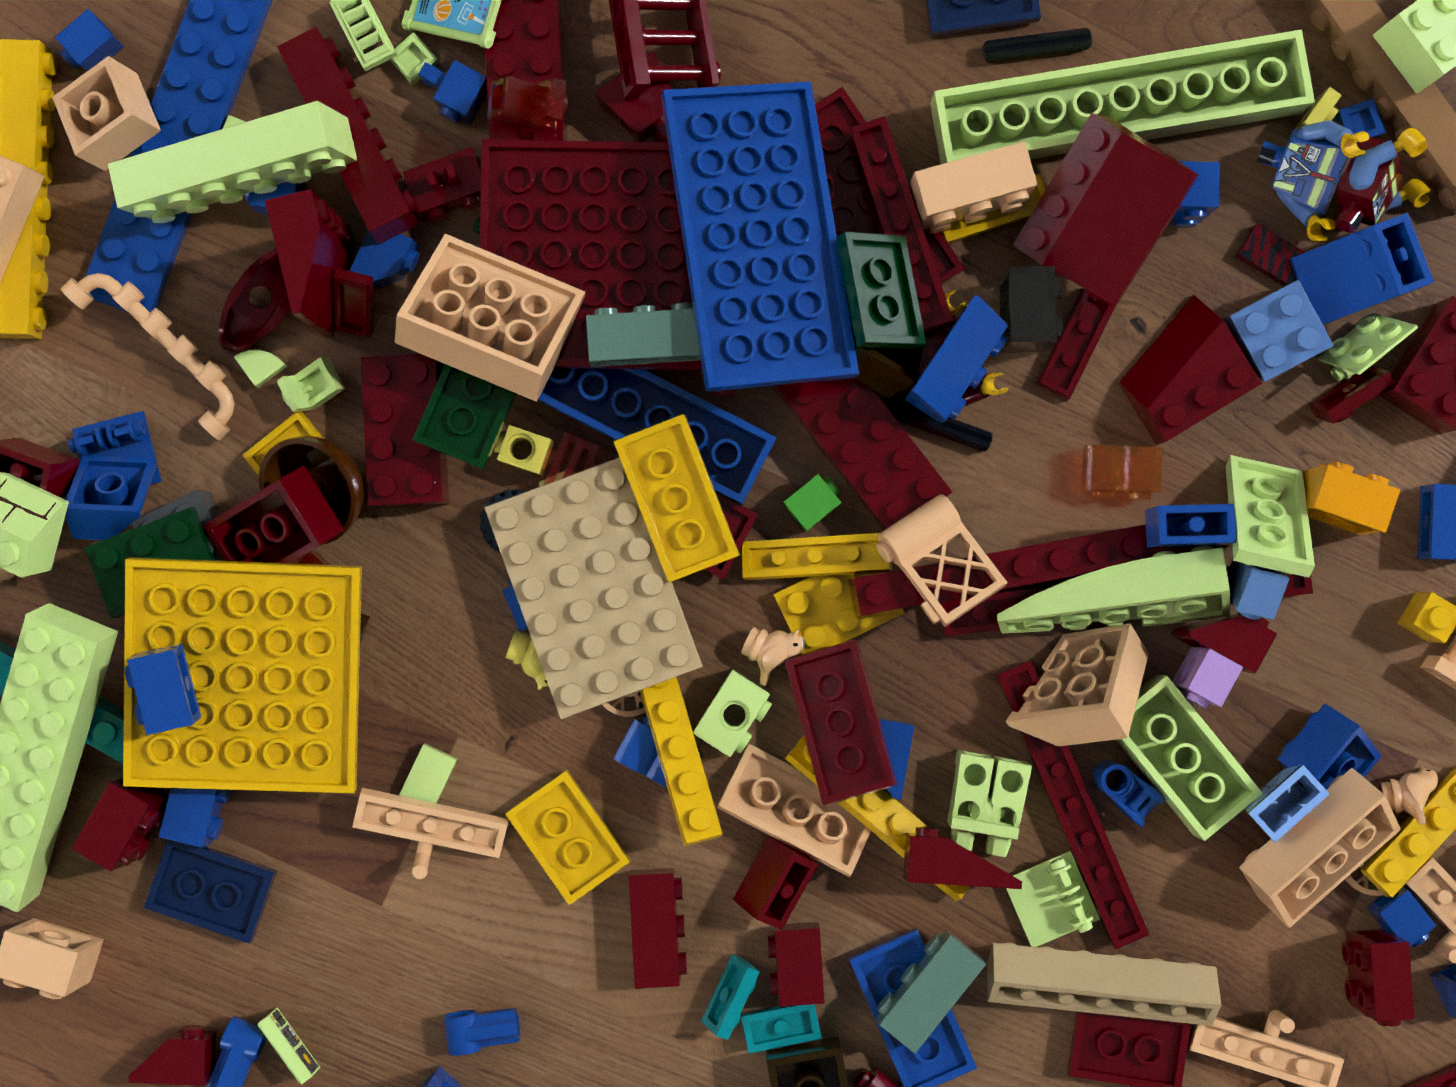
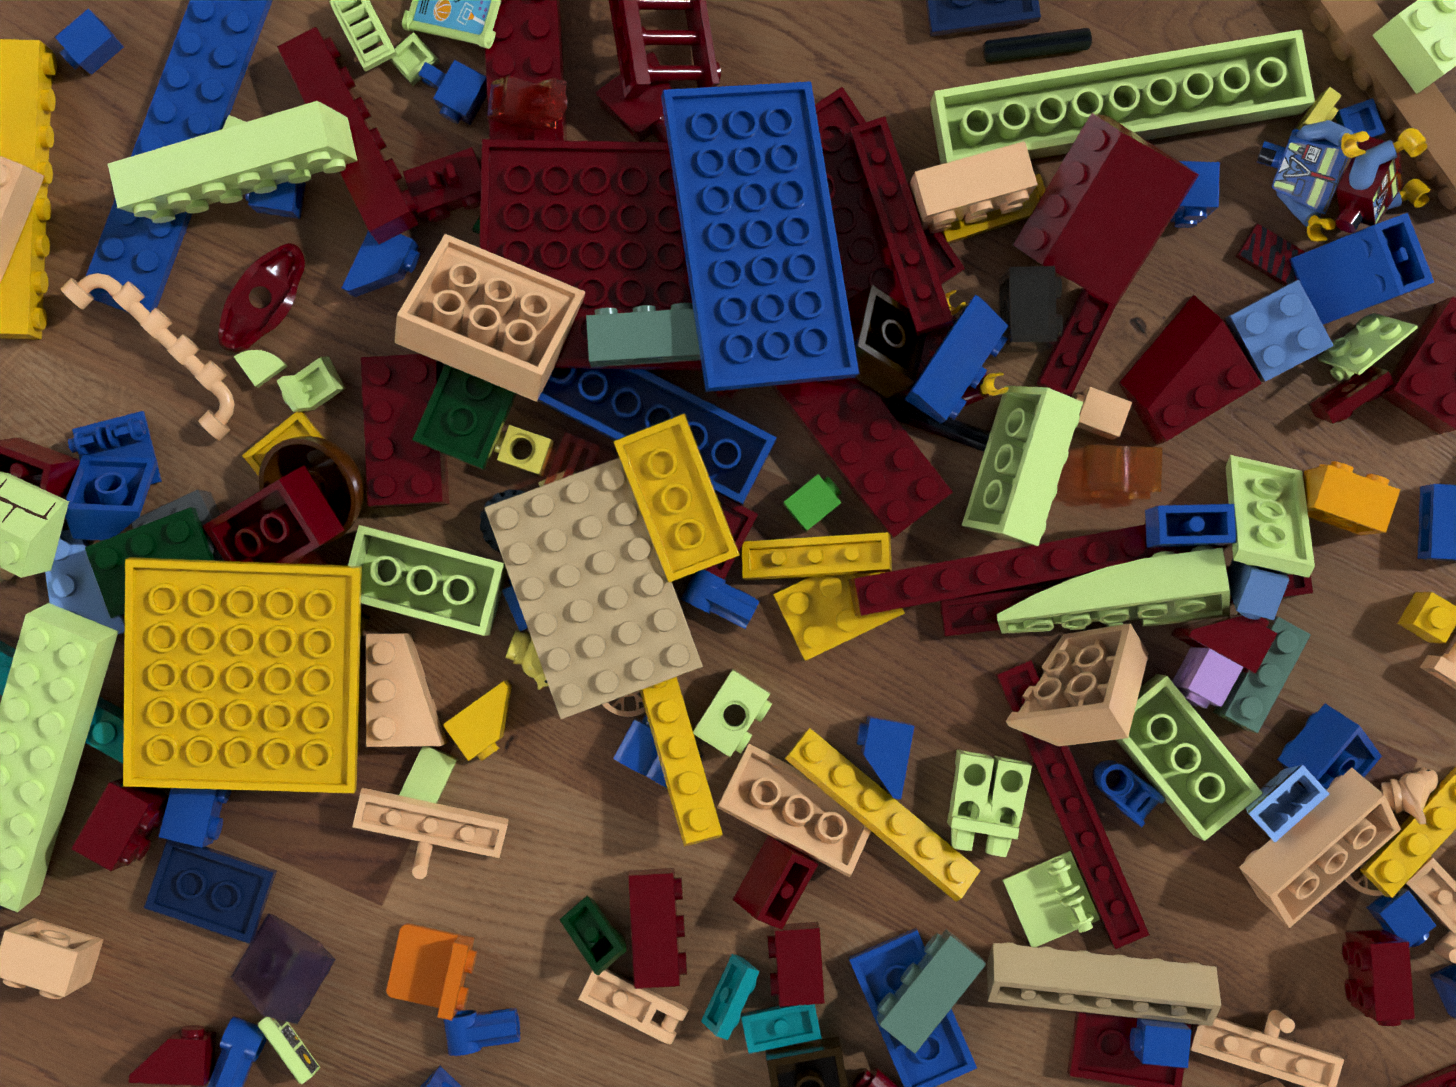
(74, 585): none -> light blue wing
(106, 113): light nougat brick -> none
(162, 689): blue brick -> none
(282, 970): none -> clear purple slope
(310, 249): dark red slope -> none
(353, 302): dark red tile -> none
(398, 695): none -> light nougat wedge
(428, 580): none -> yellowish green brick
(432, 968): none -> orange bracket
(481, 723): none -> yellow slope
(568, 837): yellow plate -> none
(594, 935): none -> dark green slope
(633, 1006): none -> light nougat plate
(713, 595): none -> blue piece
(771, 649): light nougat animal -> none
(840, 723): dark red plate -> none
(881, 291): dark green plate -> none
(920, 536): light nougat piece -> none
(939, 860): dark red slope -> none
(1022, 464): none -> yellowish green brick
(1102, 413): none -> light nougat brick
(1161, 1042): none -> blue brick
(1256, 693): none -> sand green brick

